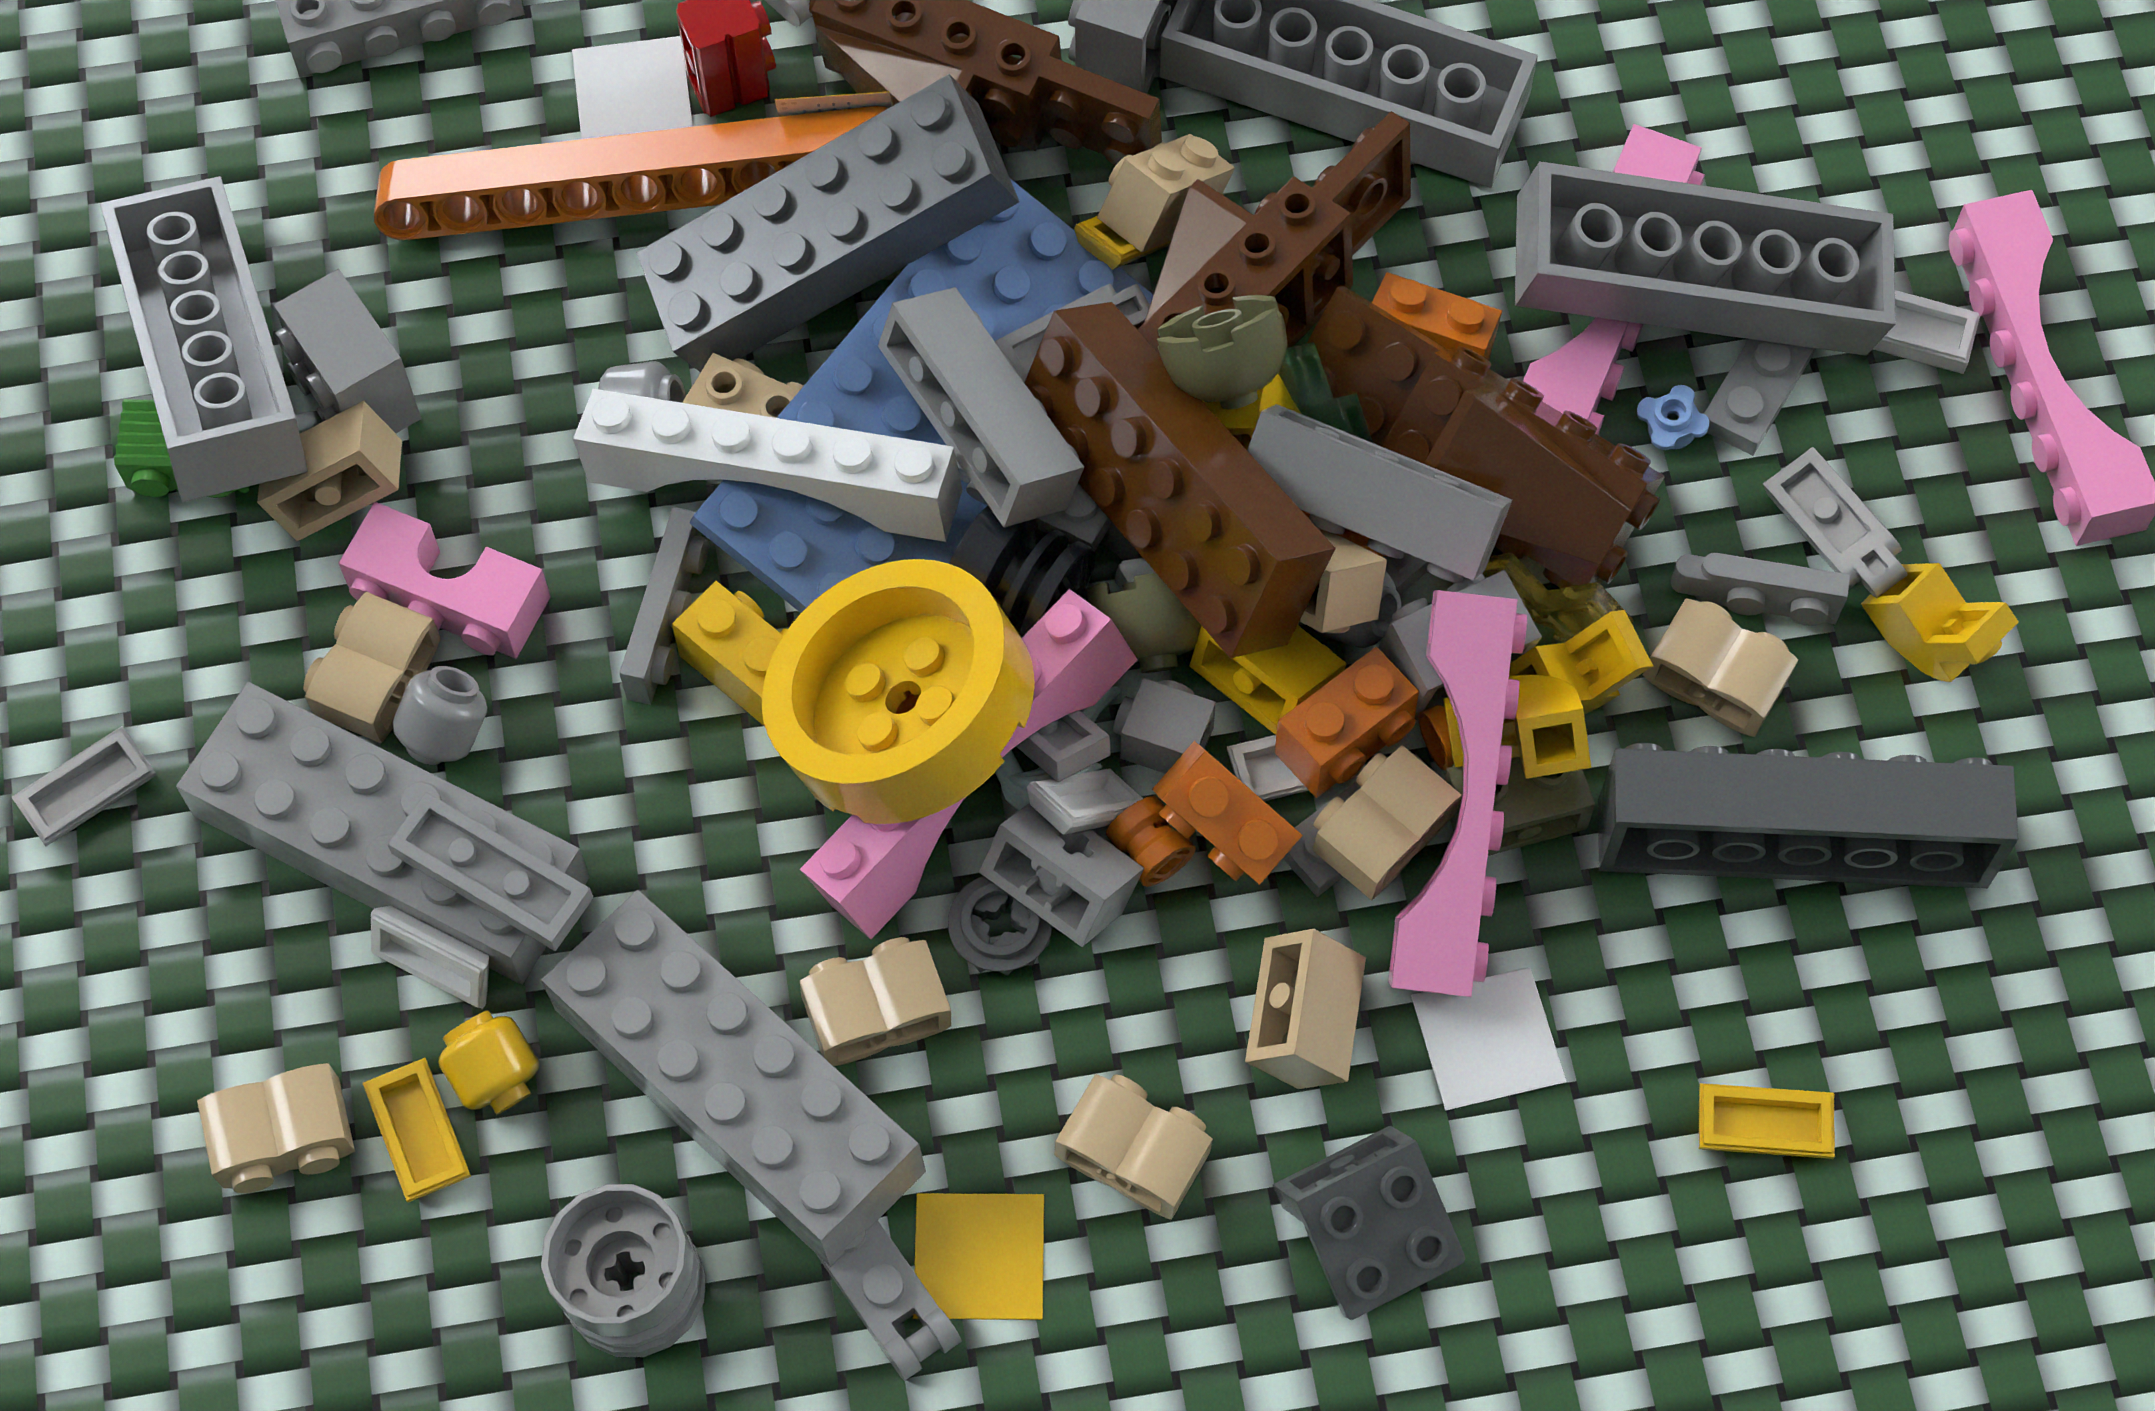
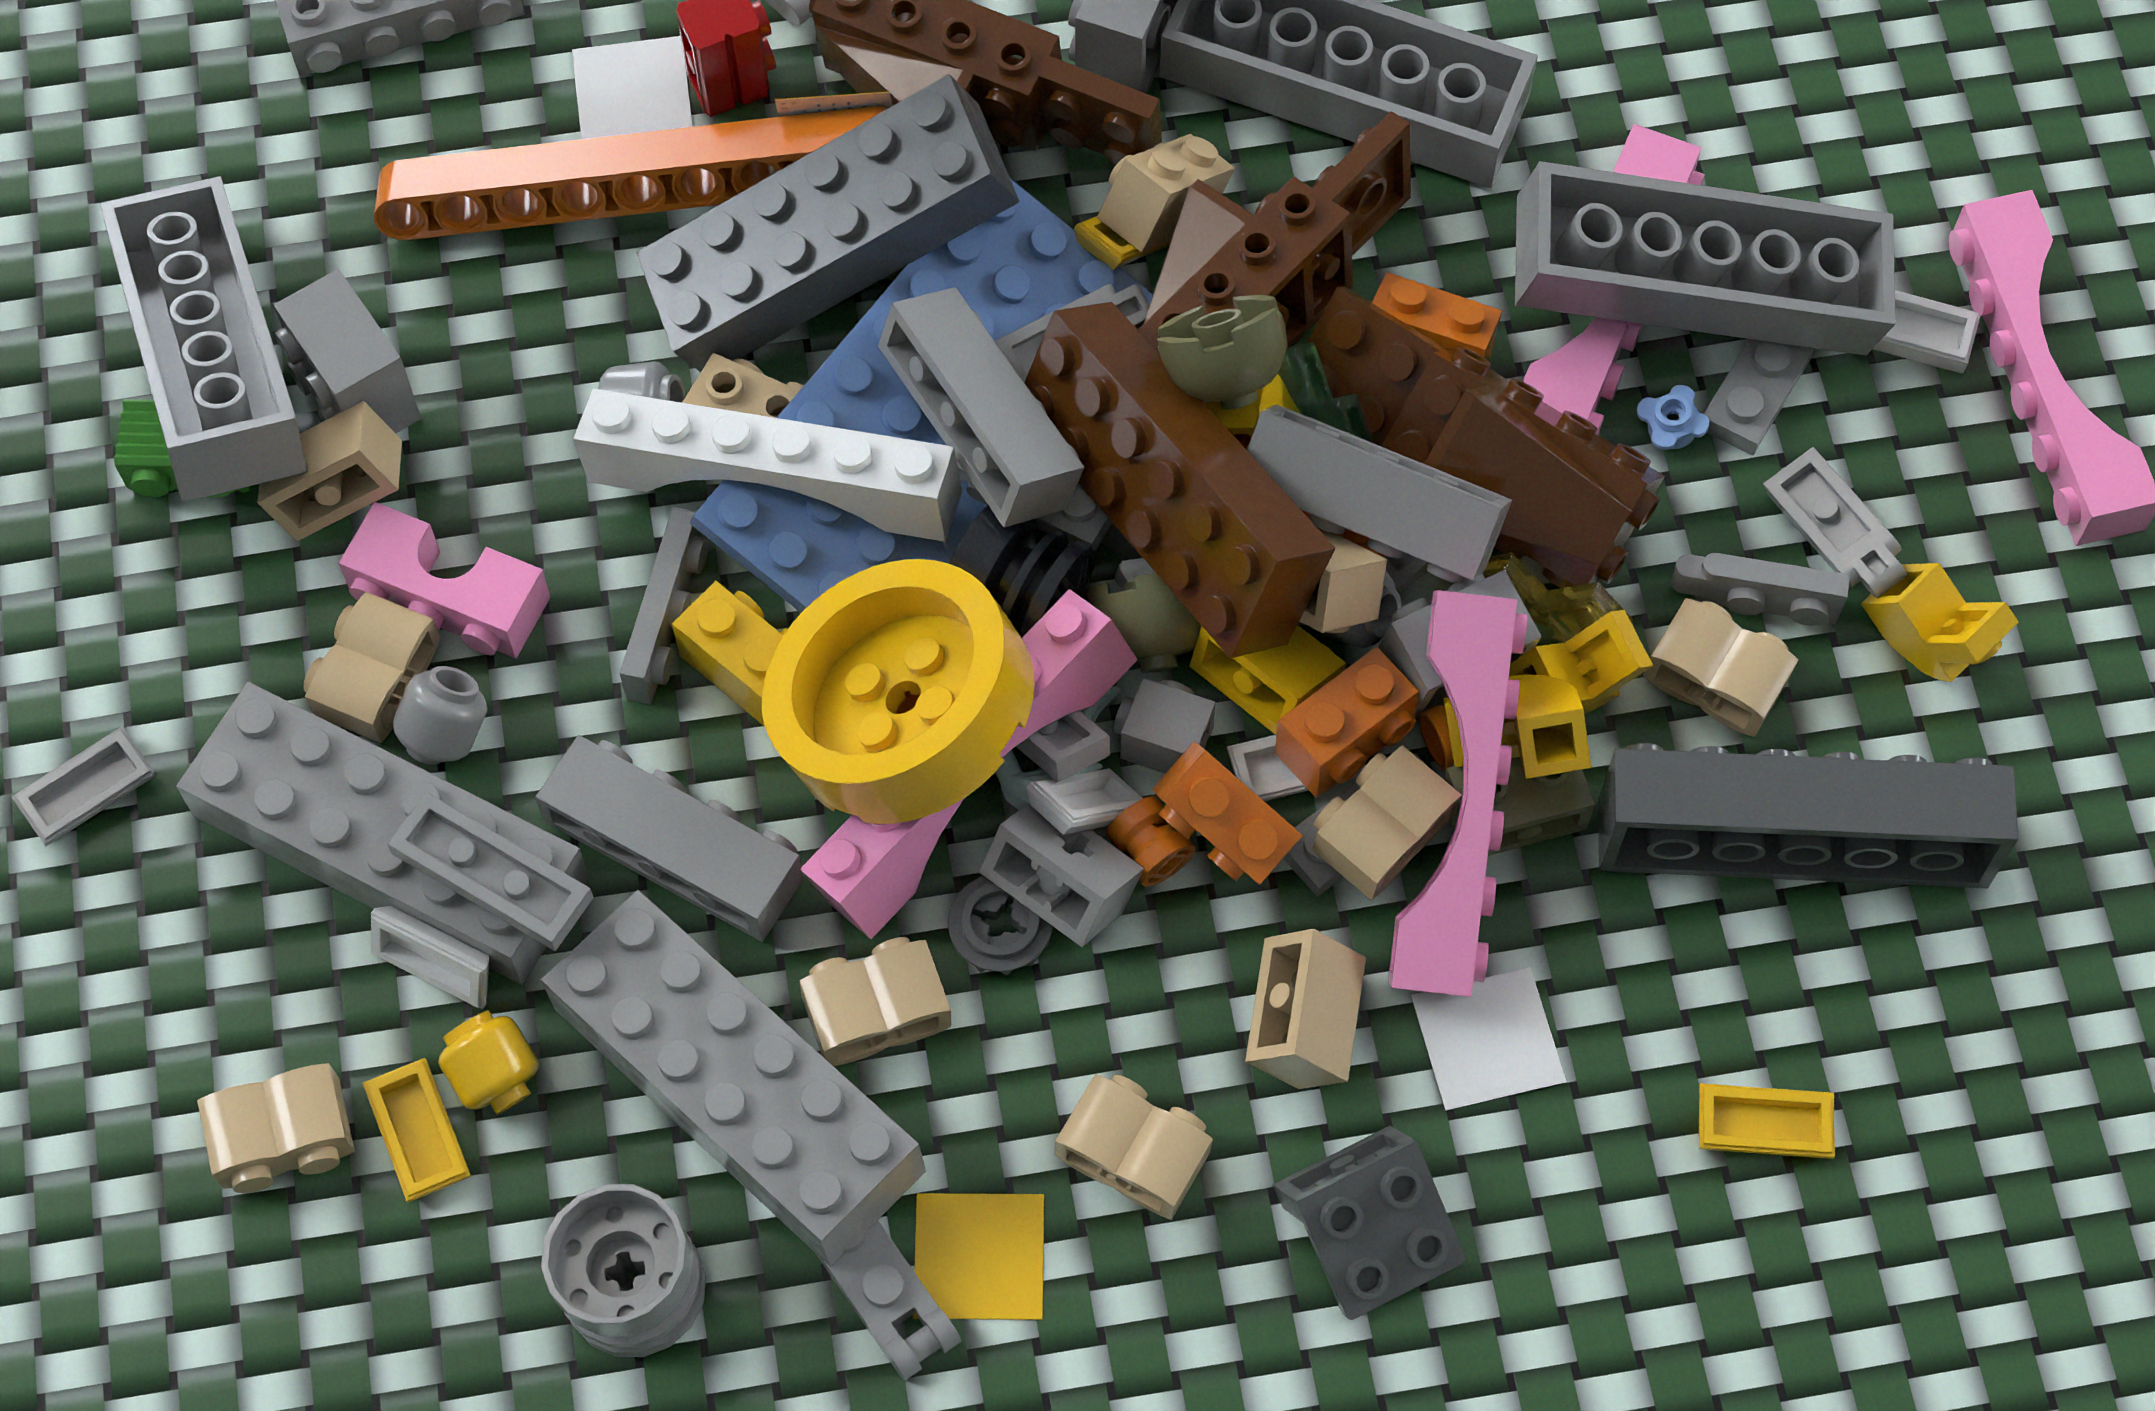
(671, 836): none -> light grey brick

